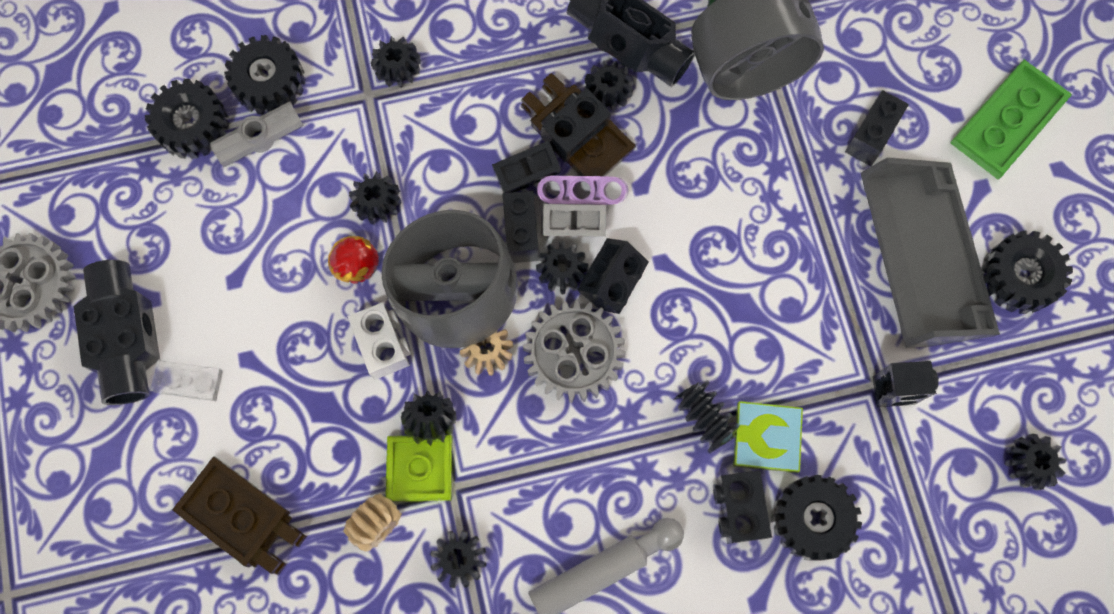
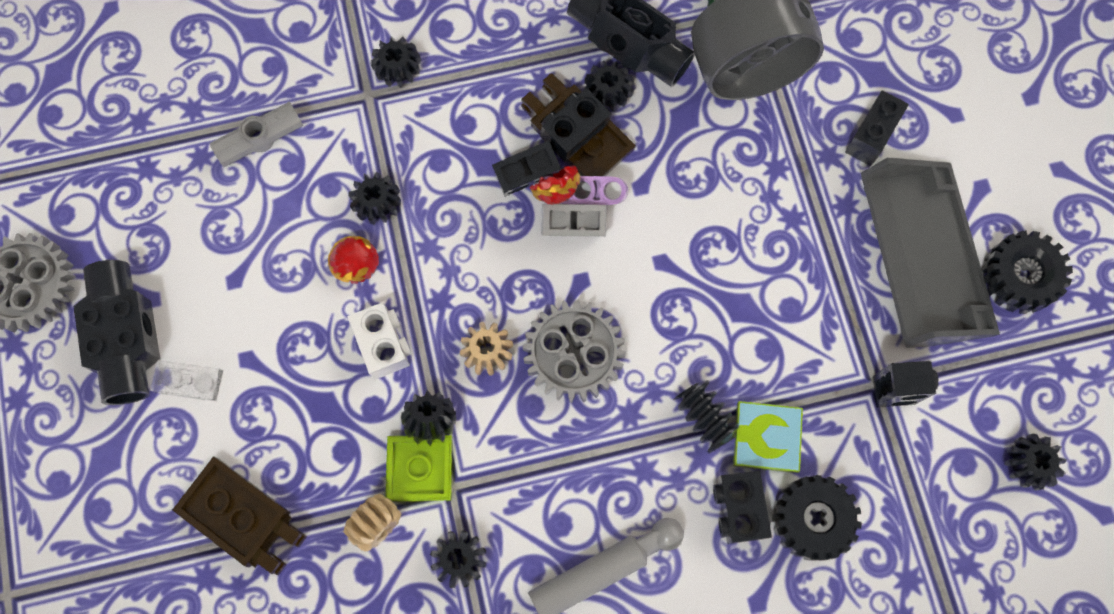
(184, 102): black bush -> none
(268, 92): black bush -> none
(487, 284): dark grey cylinder -> none
(520, 226): black brick -> none
(550, 267): black gear -> none
(557, 187): none -> red hair
(613, 275): black brick -> none
(1011, 119): bright green tile -> none

